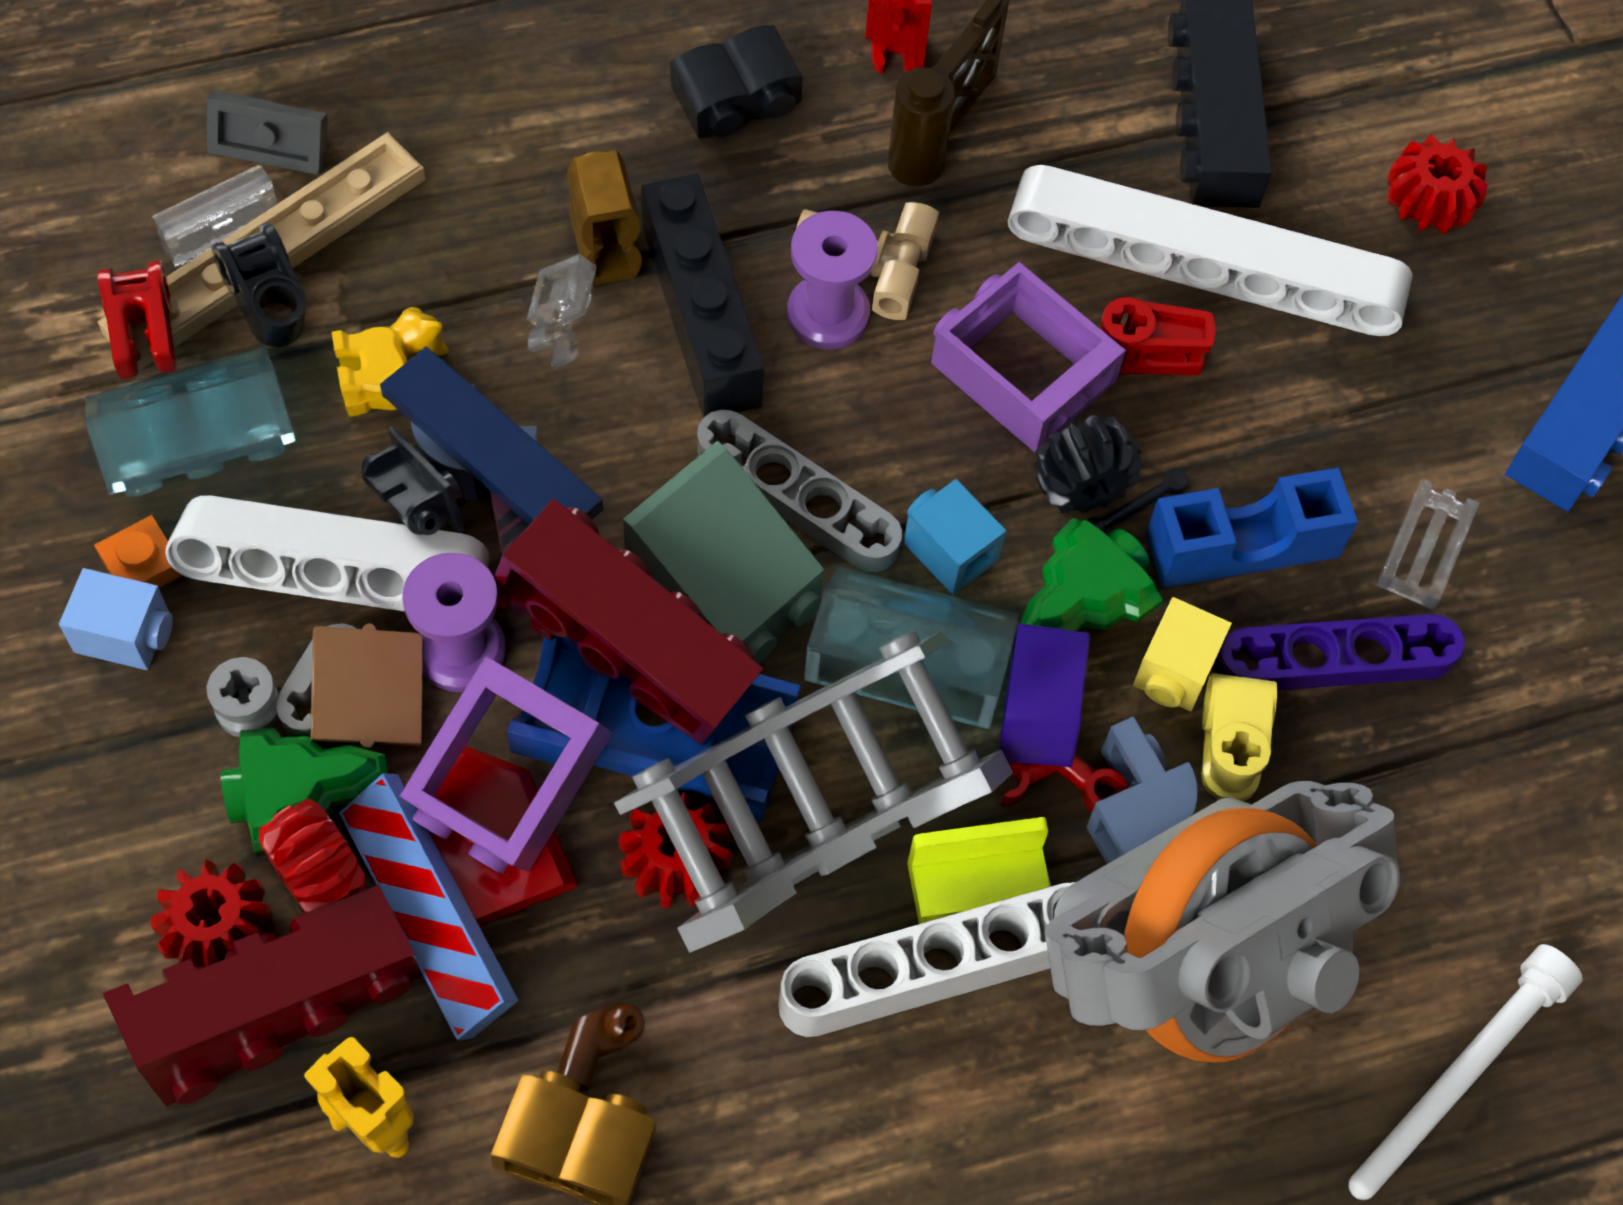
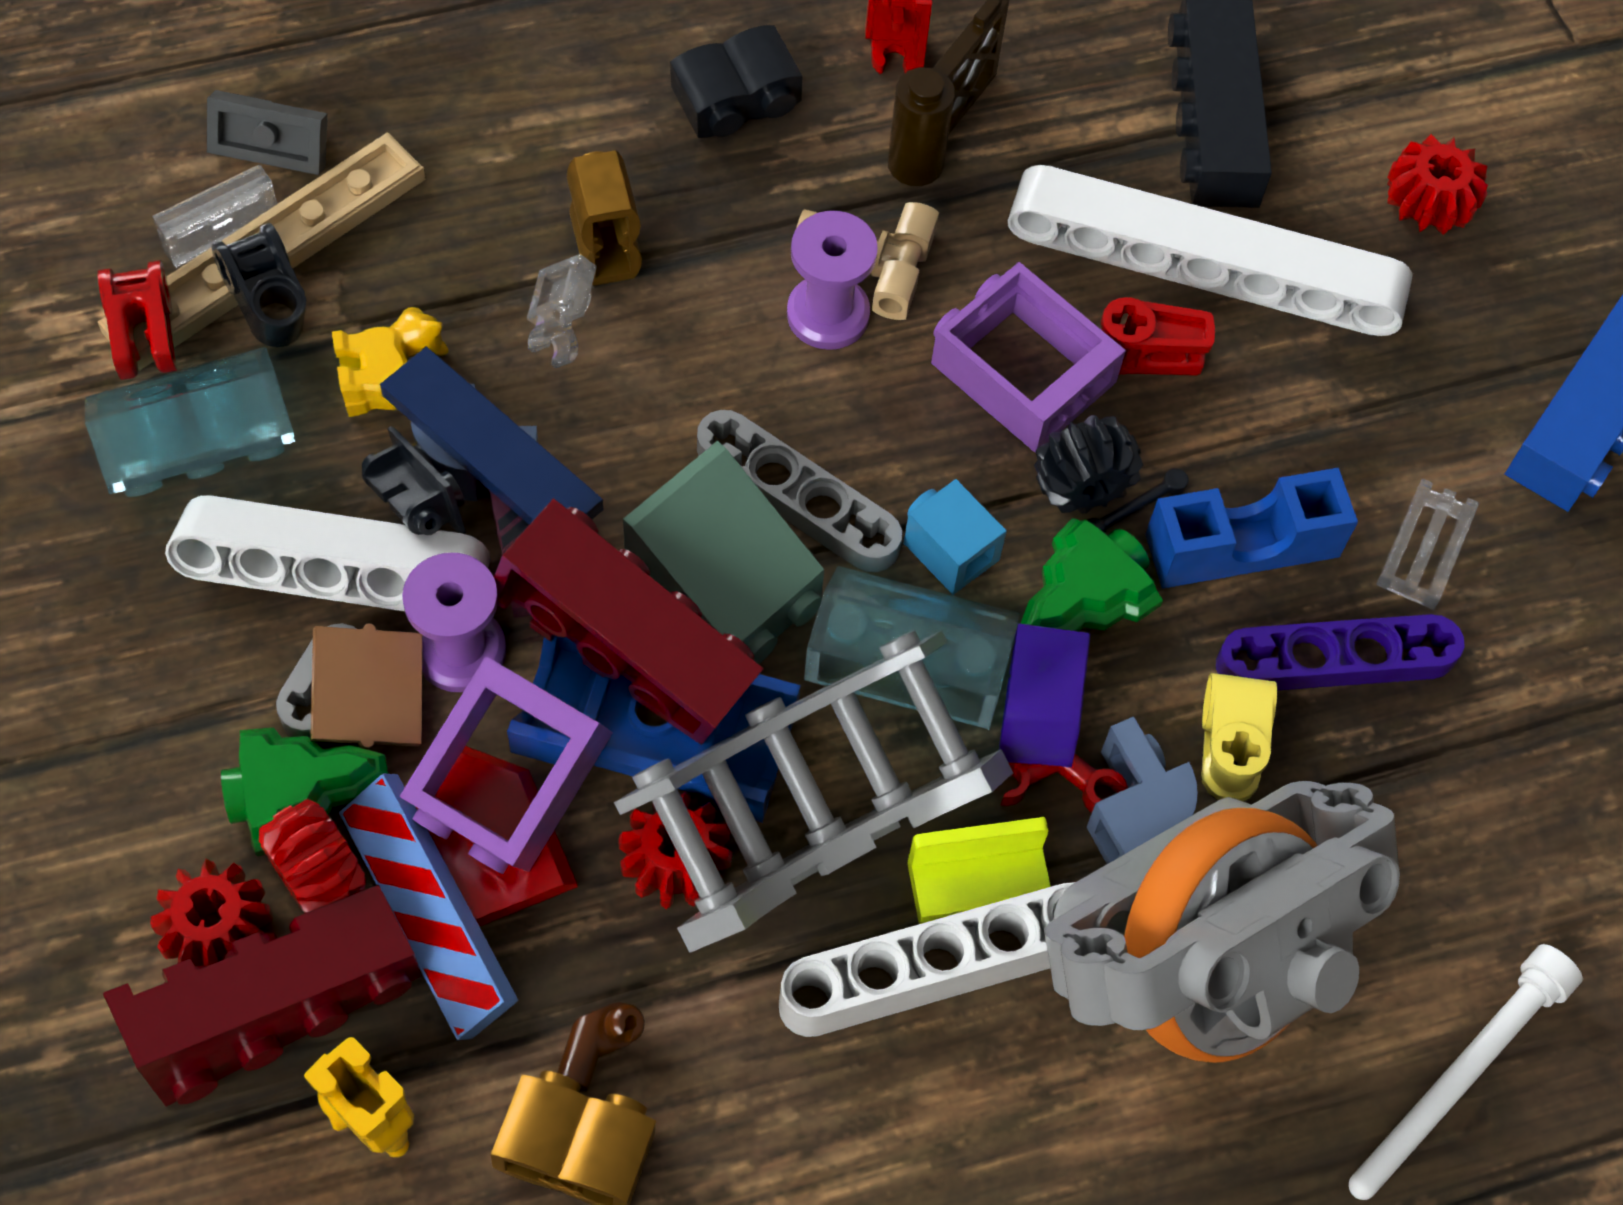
(116, 619): light blue brick -> none
(138, 554): orange plate -> none
(248, 710): light grey wheel -> none
(701, 295): black brick -> none
(1181, 655): light yellow brick -> none

